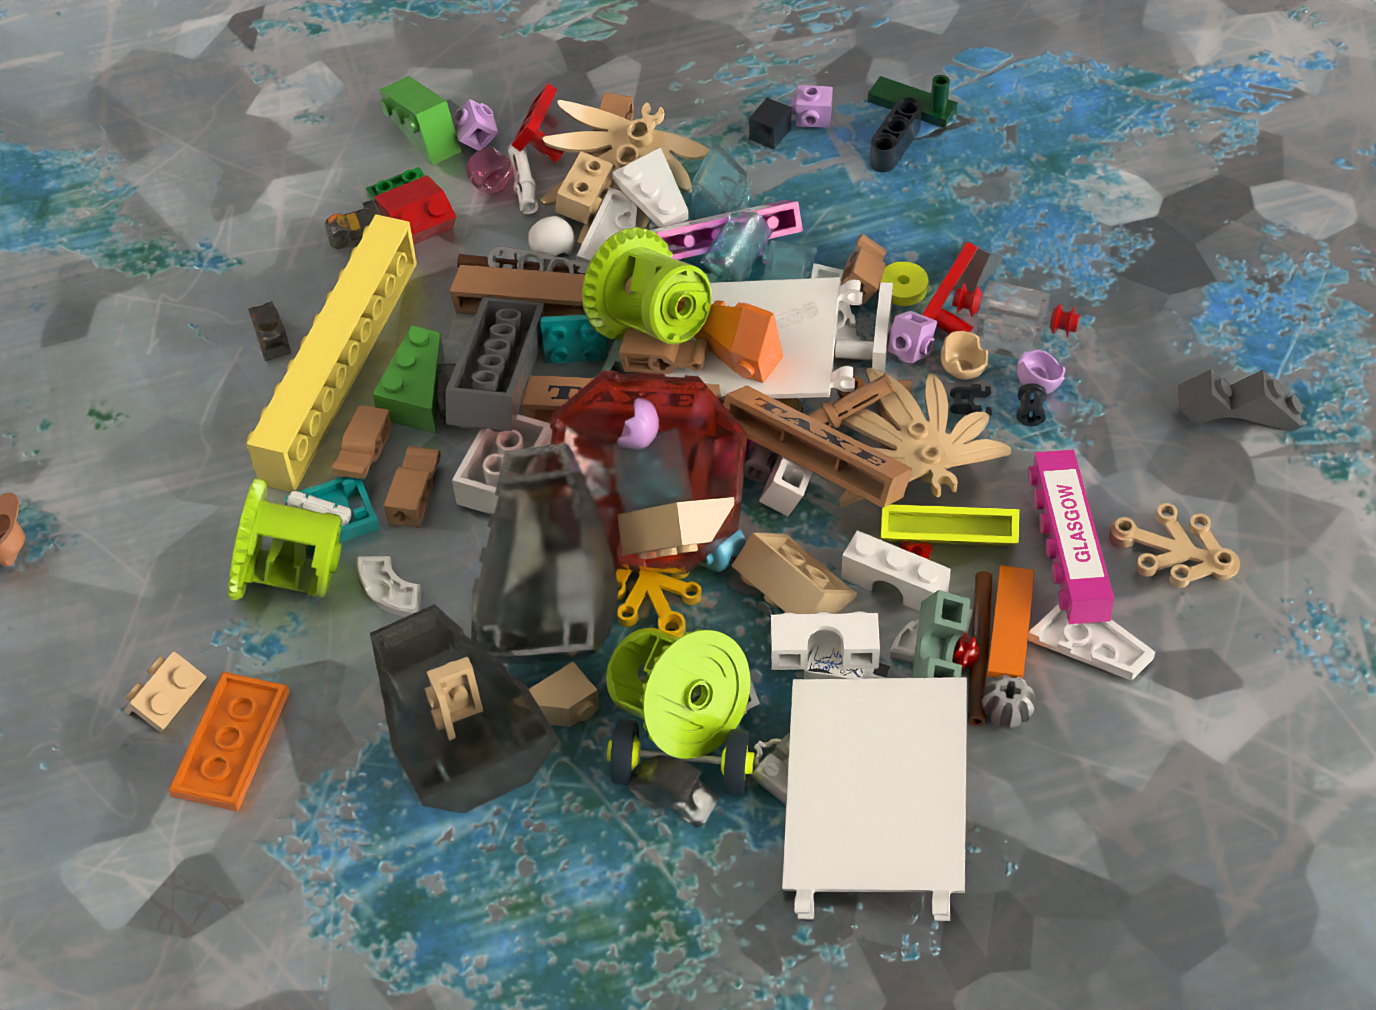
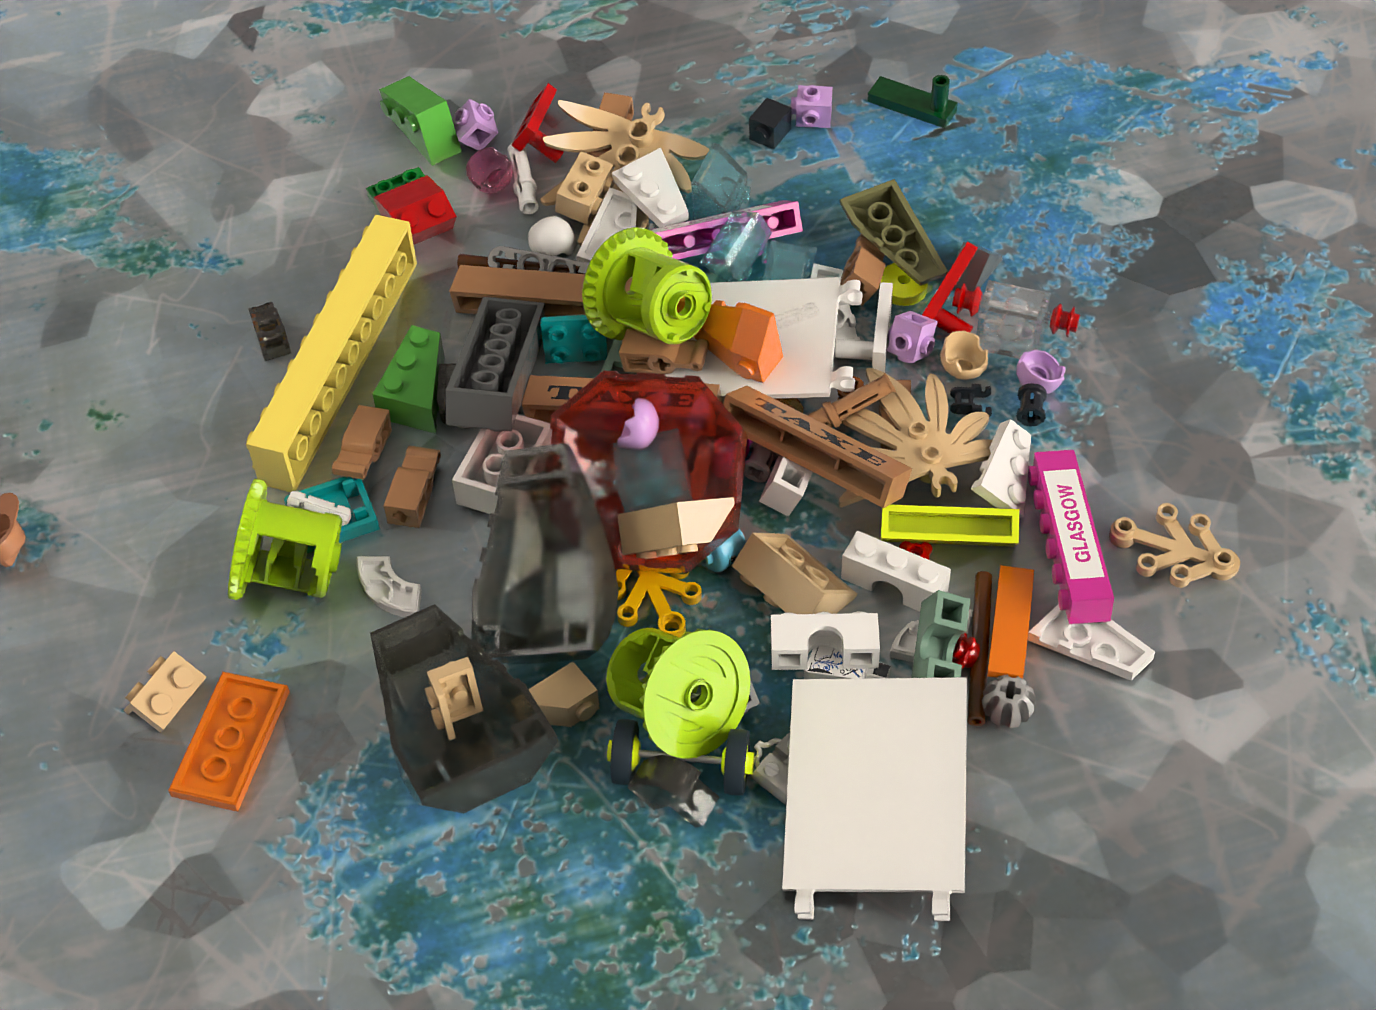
(348, 228): clear smoke leg -> none
(892, 226): none -> olive wedge
(895, 134): black beam -> none
(1006, 470): none -> white wing
(1253, 399): dark grey arch -> none

